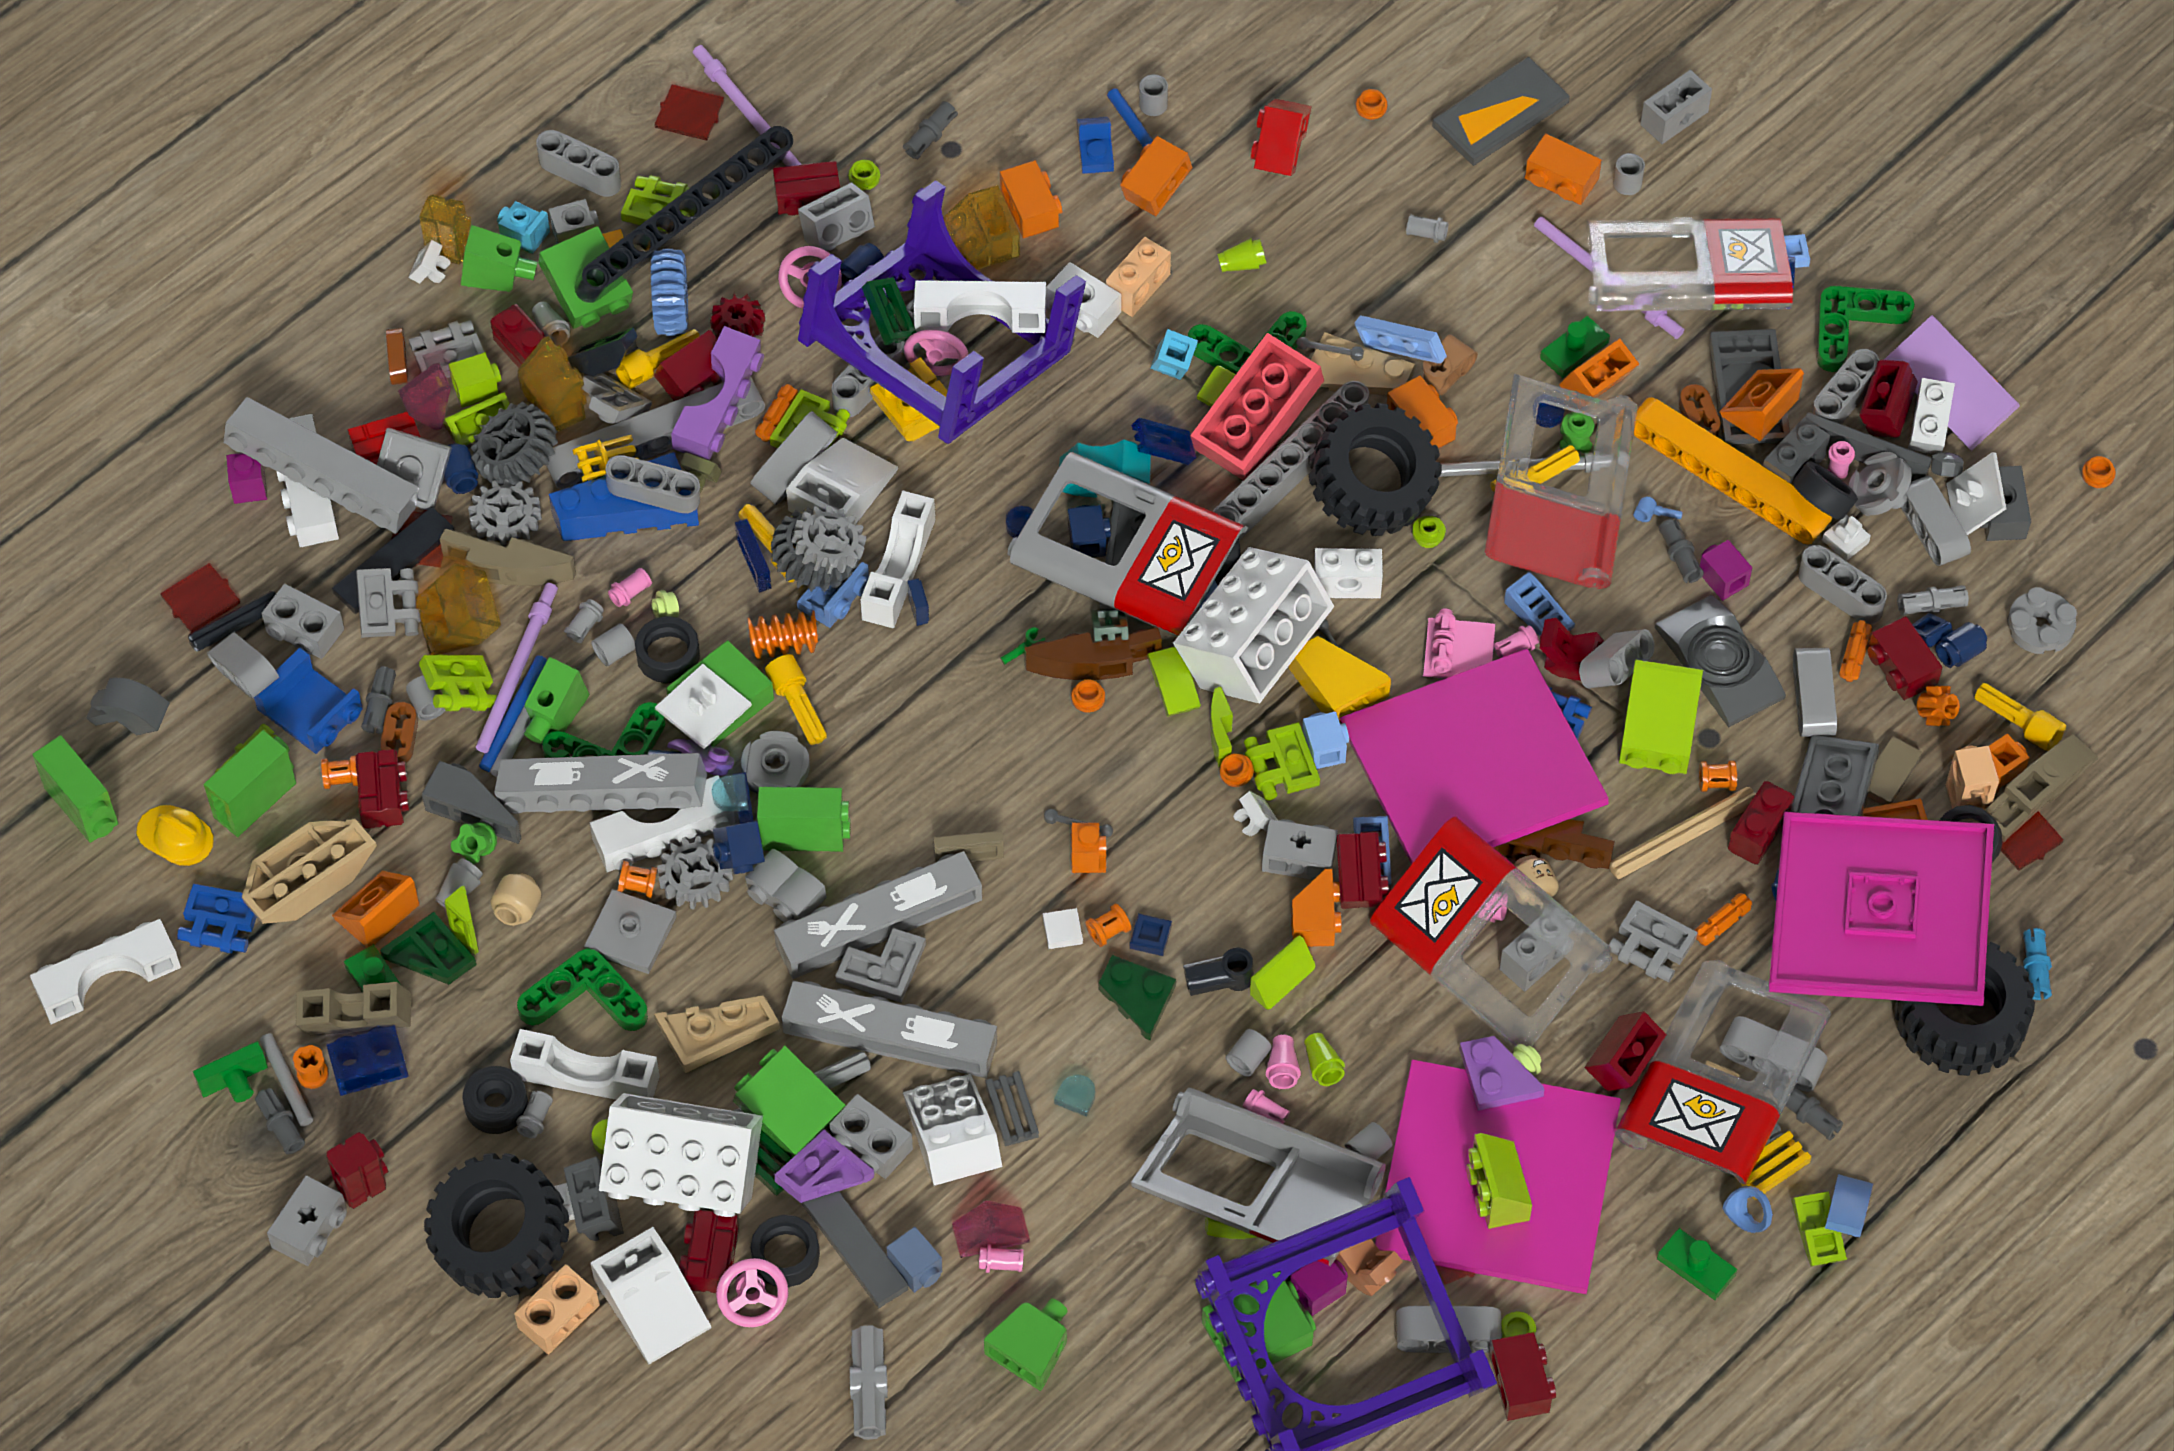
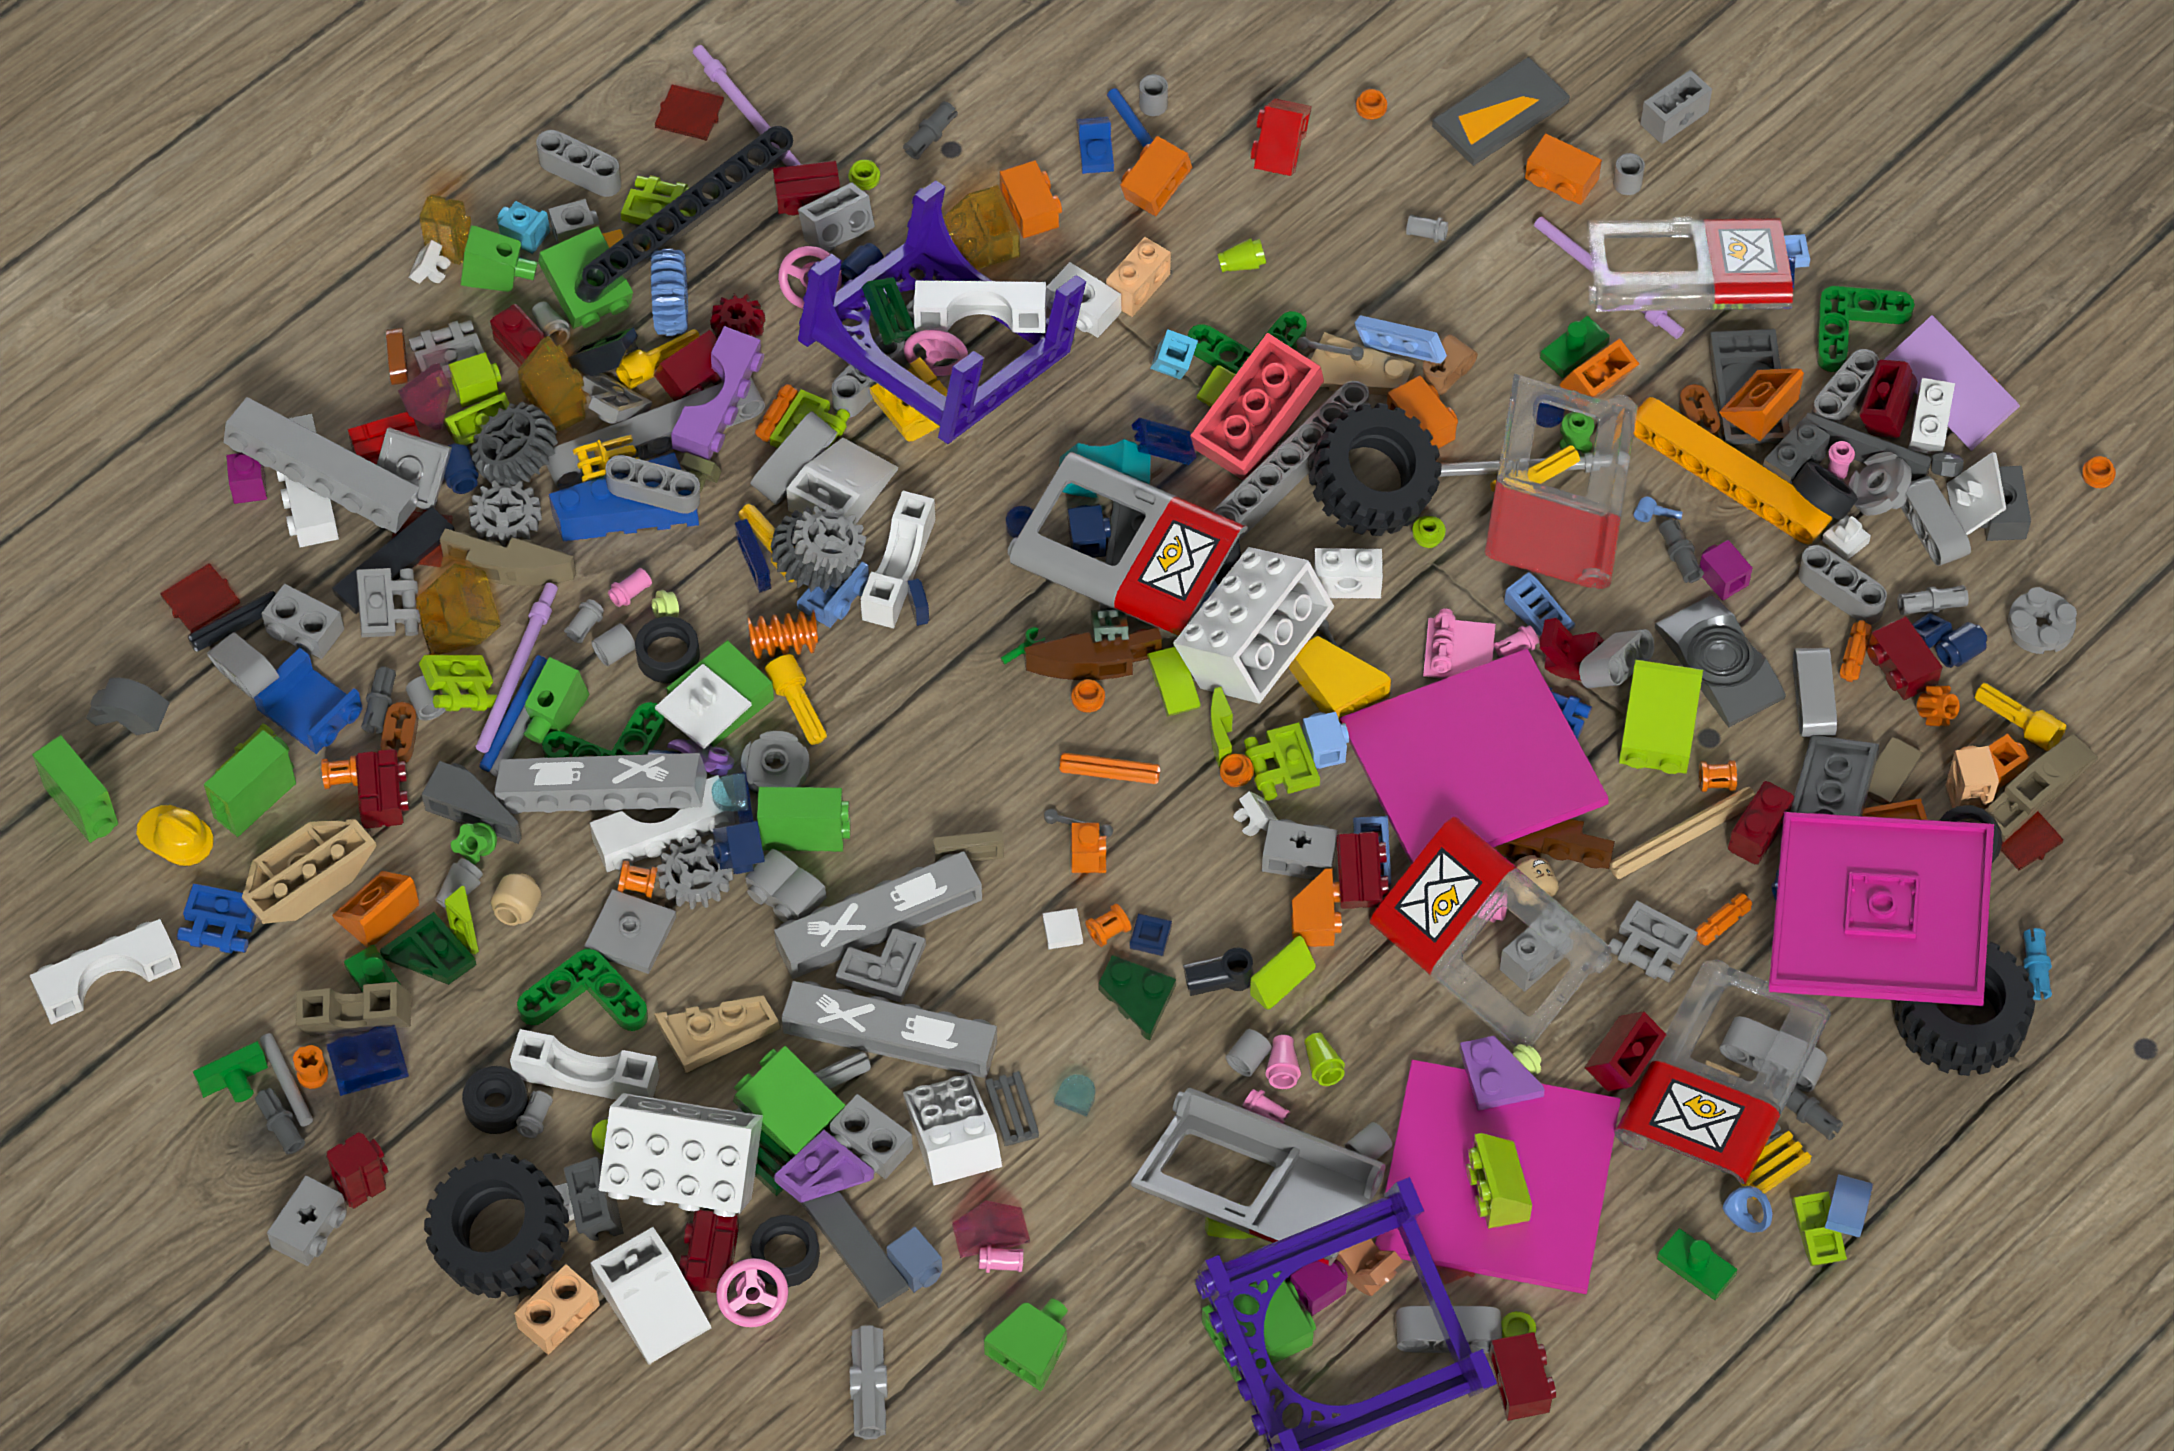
(1109, 768): none -> orange axle

